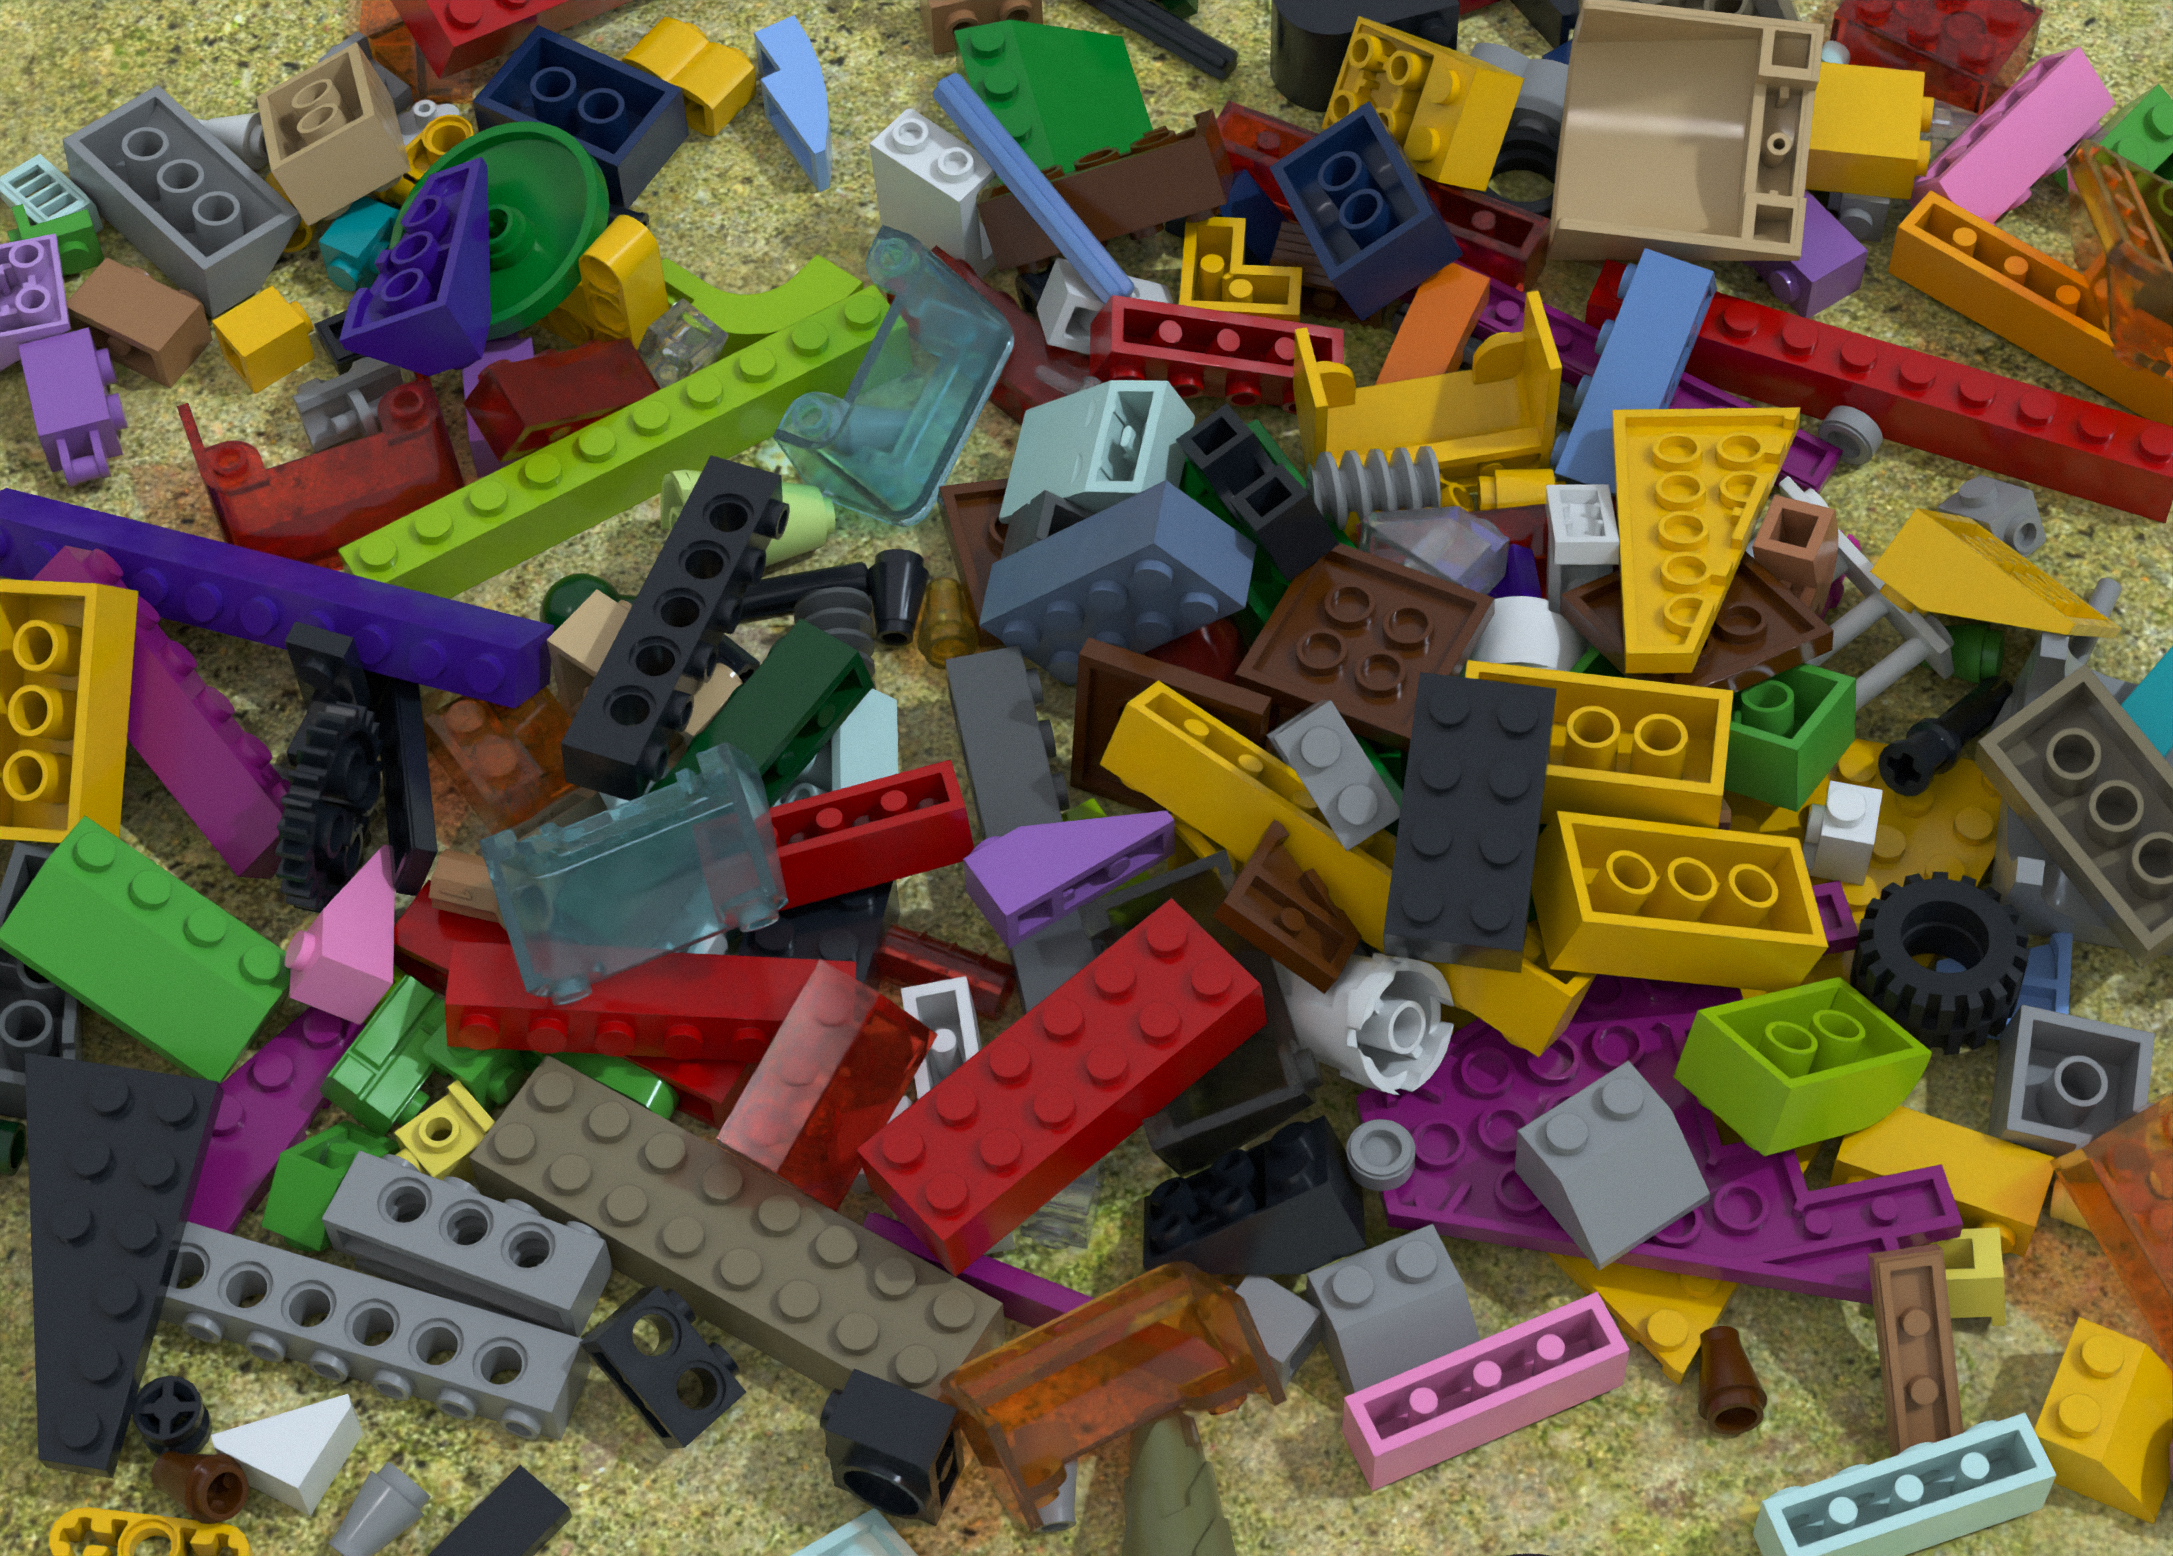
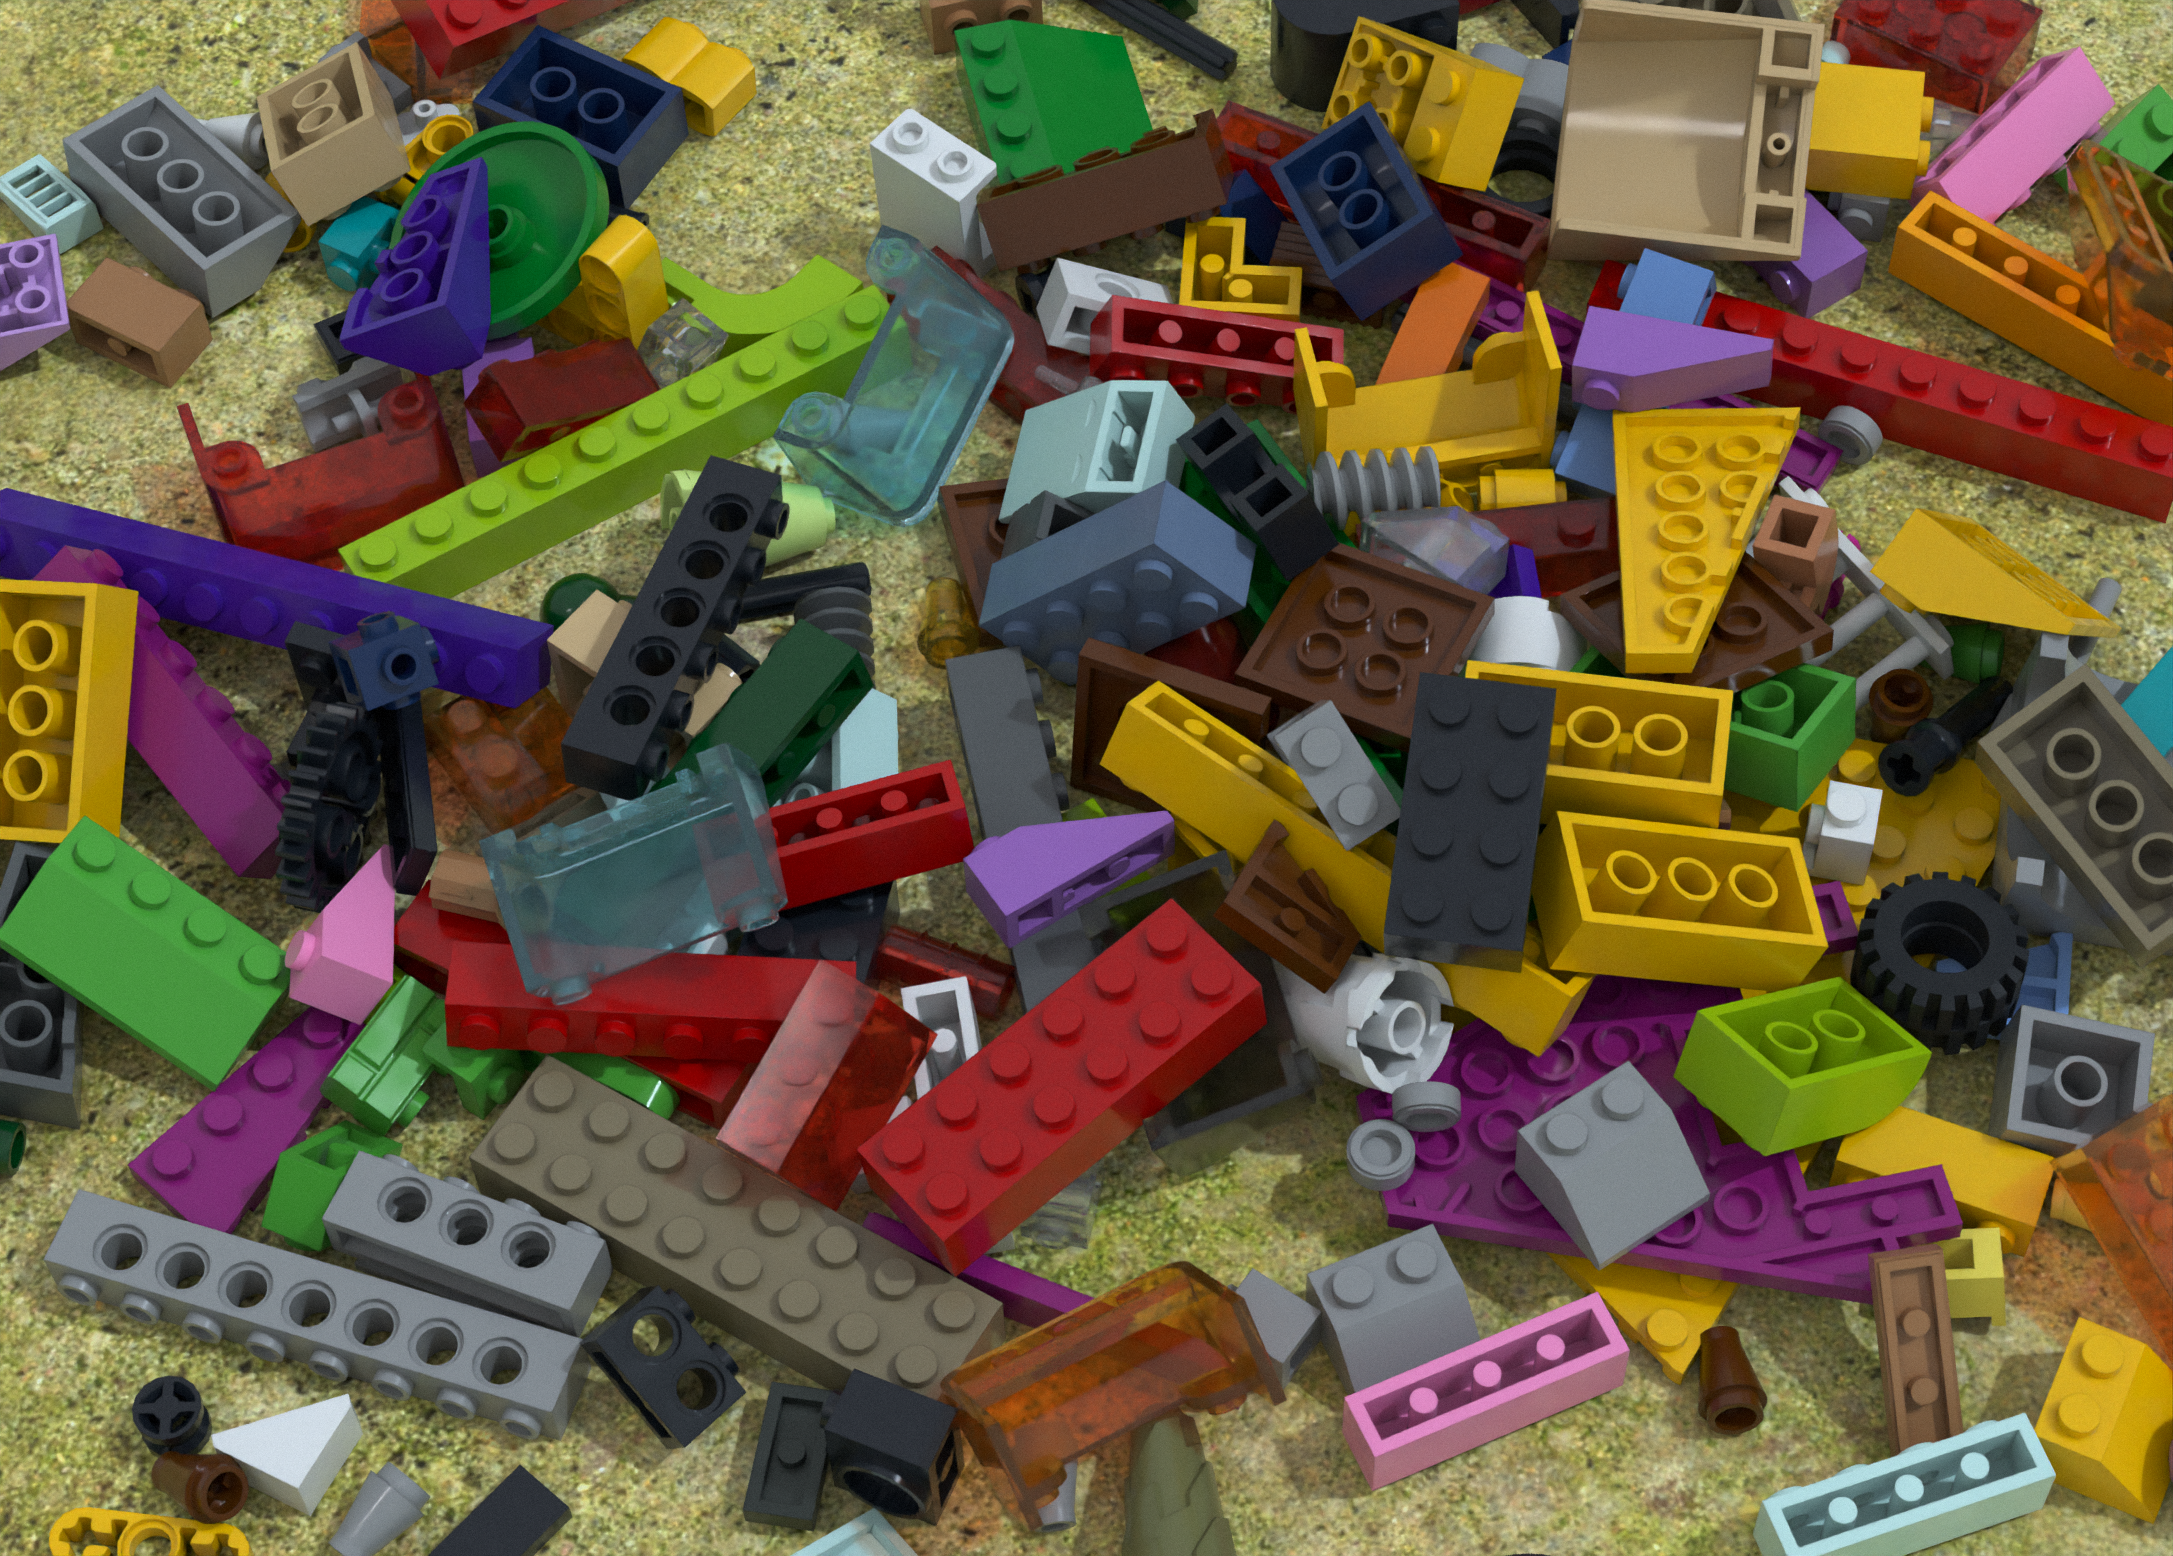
(72, 404): medium lavender brick -> none
(75, 235): bright green bracket -> none
(109, 1205): black wing -> none
(265, 338): yellow brick -> none
(385, 662): none -> dark blue brick
(445, 1135): light yellow brick -> none
(789, 1459): none -> pearl dark grey plate
(796, 97): light blue slope -> none
(897, 594): black cone -> none
(1032, 188): medium blue axle -> none
(1260, 1208): black slope -> none
(1426, 1106): none -> light grey tile
(1580, 538): white bracket -> none
(1655, 362): none -> medium lavender slope
(1898, 703): none -> reddish brown cone
(2002, 510): light grey bracket -> none

